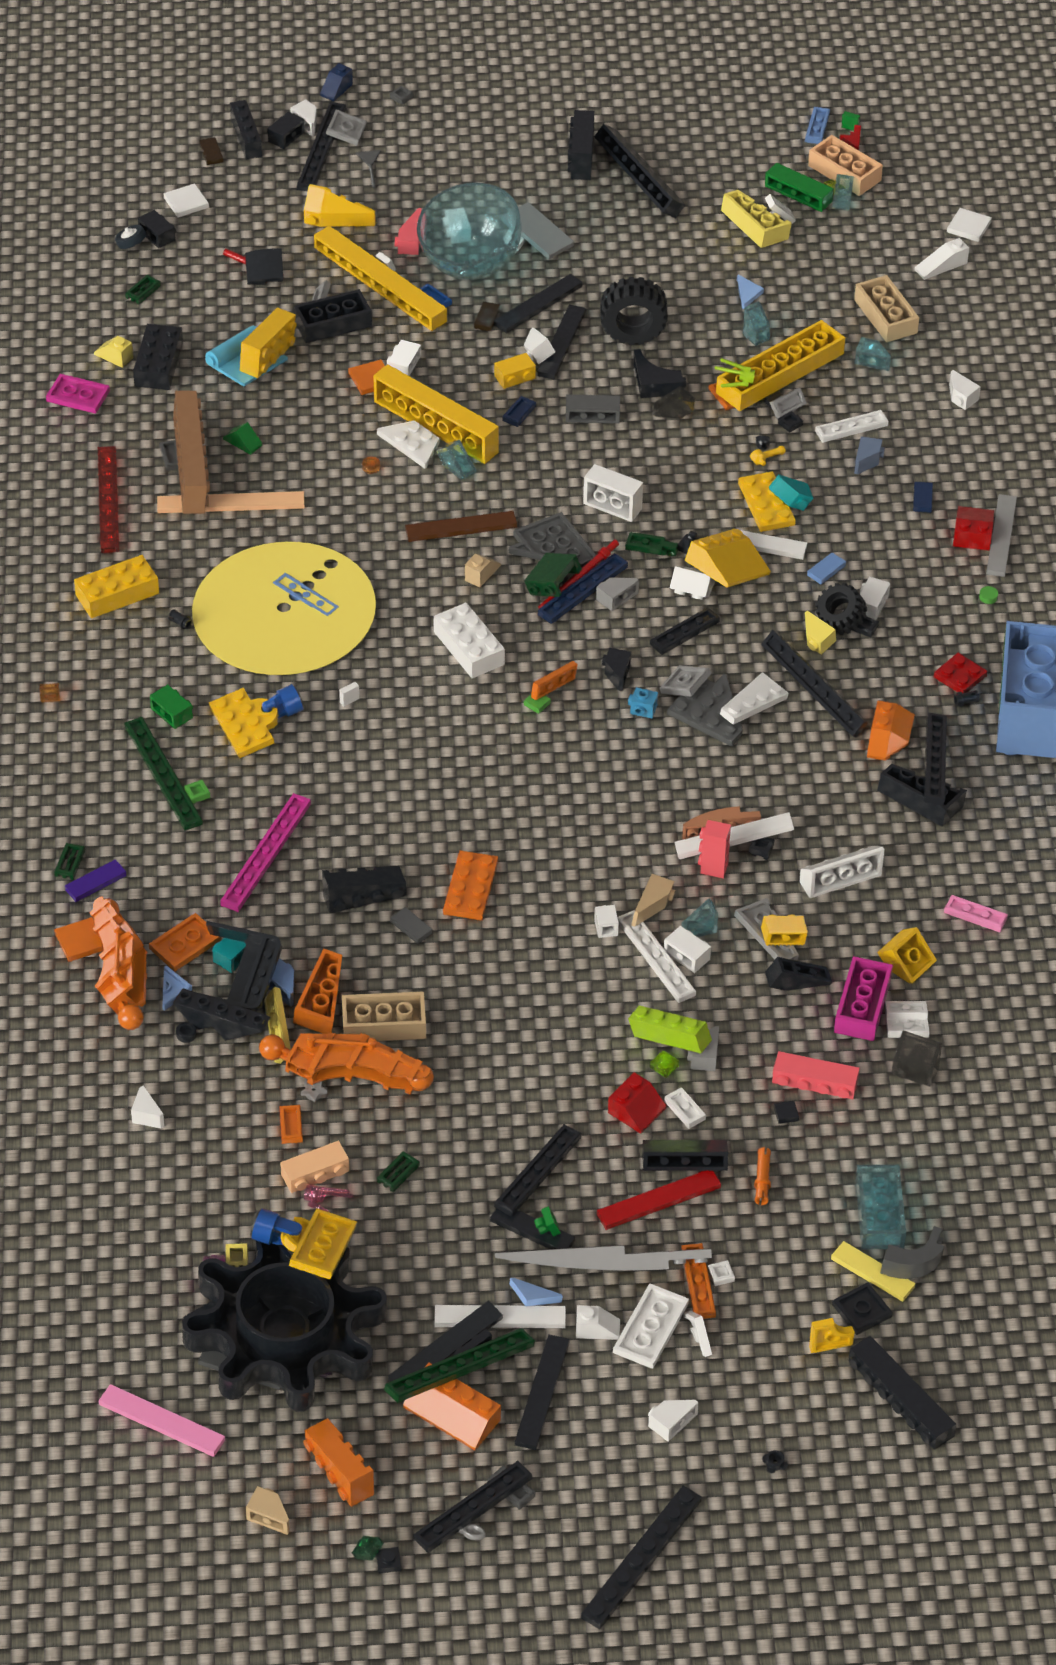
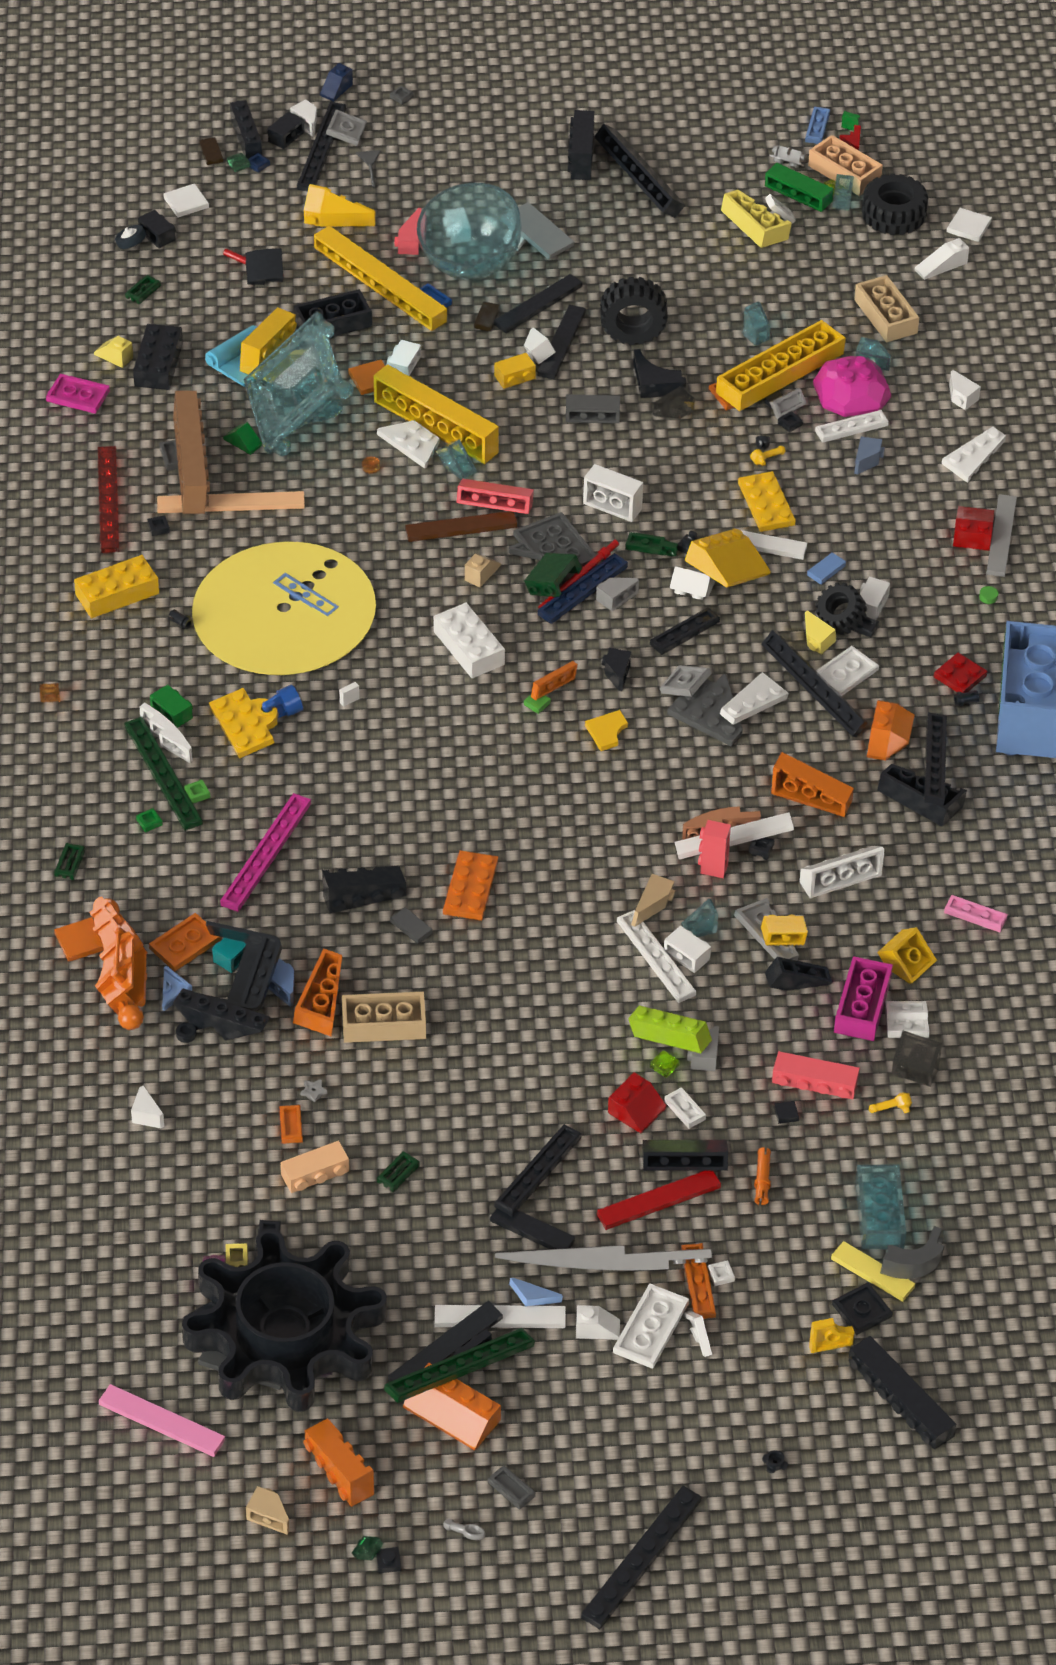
(95, 880): dark purple tile -> none
(149, 820): none -> green tile
(158, 525): none -> black plate
(169, 735): none -> white slope
(238, 162): none -> clear green plate
(258, 162): none -> dark blue tile
(277, 1022): light yellow tile -> none
(297, 385): none -> clear light blue piece
(315, 1243): yellow plate -> none
(316, 1194): clear pink plant -> none
(321, 291): light grey tile -> none
(348, 1056): orange piece -> none
(387, 261): white tile -> none
(472, 1506): black tile -> none
(495, 496): none -> coral brick
(519, 411): dark blue tile -> none
(542, 1392): black tile -> none
(547, 1222): green tile -> none
(606, 729): none -> yellow tile
(606, 921): white brick -> none
(643, 702): dark azure brick -> none
(672, 1417): white slope -> none
(746, 374): lime plant -> none
(748, 291): light blue tile -> none
(792, 492): teal slope -> none
(794, 159): none -> light grey hinge
(810, 786): none -> orange wedge
(848, 670): none -> white tile
(851, 386): none -> dark pink rock
(879, 202): none -> black tyre
(902, 1101): none -> yellow piece
(922, 497): dark blue tile -> none
(970, 456): none -> white wing

